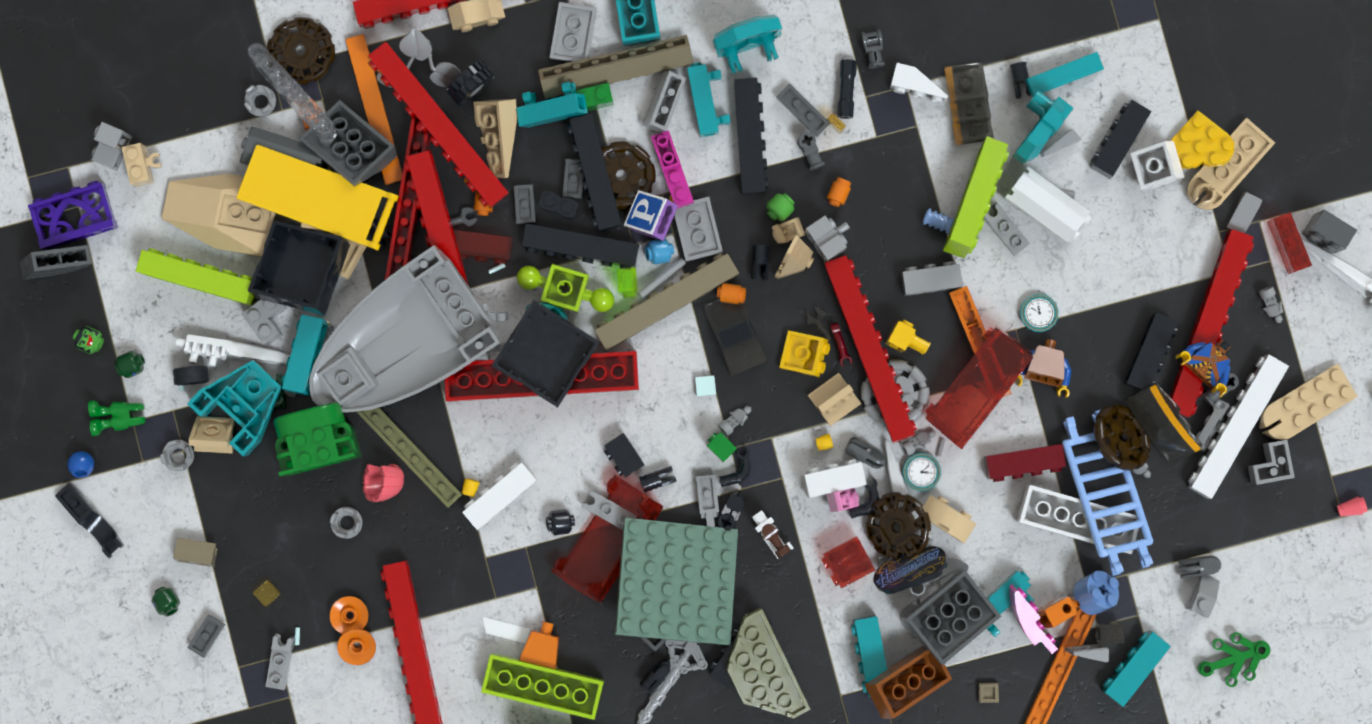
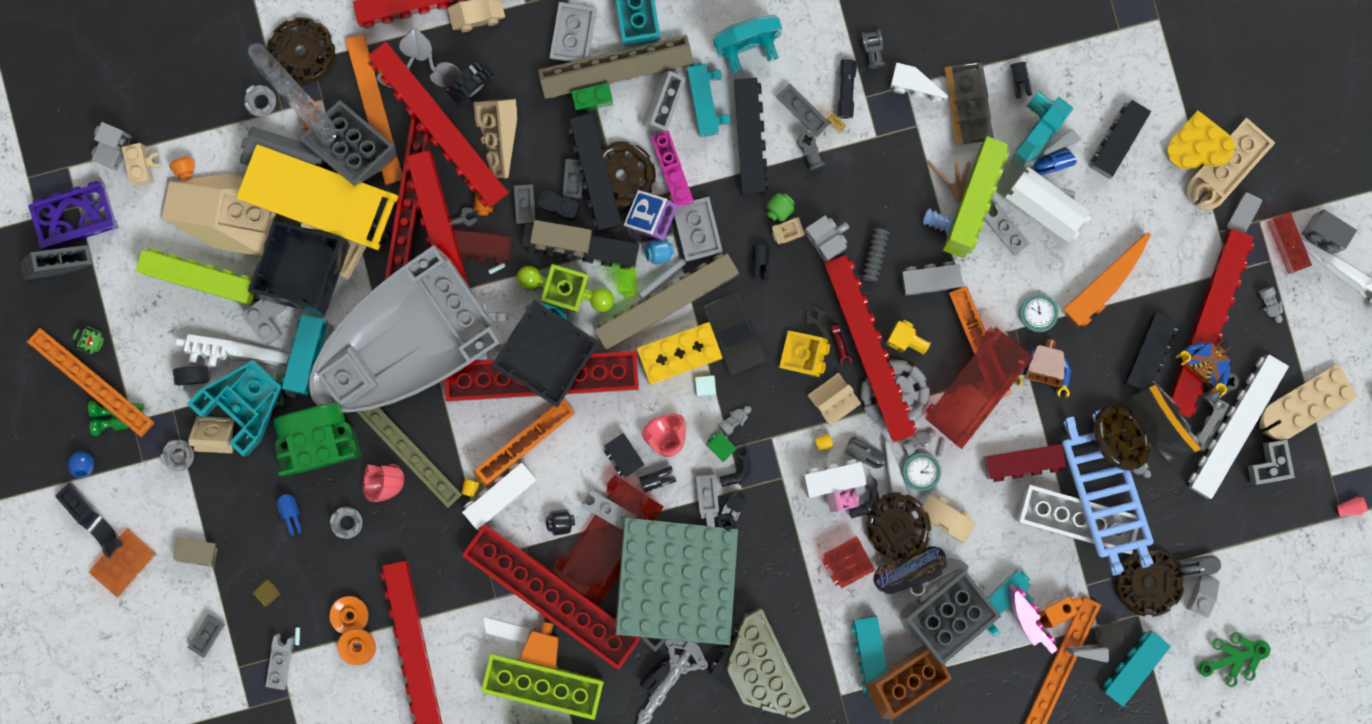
(90, 382): none -> orange tile
(124, 565): none -> clear orange plate
(130, 364): dark green head -> none
(165, 601): dark green head -> none
(183, 167): none -> orange cone
(288, 508): none -> blue arm
(523, 443): none -> orange slope
(549, 595): none -> red brick
(553, 109): teal brick -> none
(561, 238): none -> dark tan brick
(666, 434): none -> coral hair
(674, 365): none -> yellow brick
(731, 293): orange brick -> none
(770, 535): hips -> none
(796, 259): tan wedge -> none
(838, 192): orange brick -> none
(875, 254): none -> dark grey piece
(956, 187): none -> medium nougat plant
(988, 692): dark tan tile -> none
(1055, 162): none -> blue arm
(1064, 74): teal slope -> none
(1096, 592): medium blue brick -> none
(1104, 286): none -> orange slope
(1154, 594): none -> dark brown plate
(1157, 165): white brick -> none

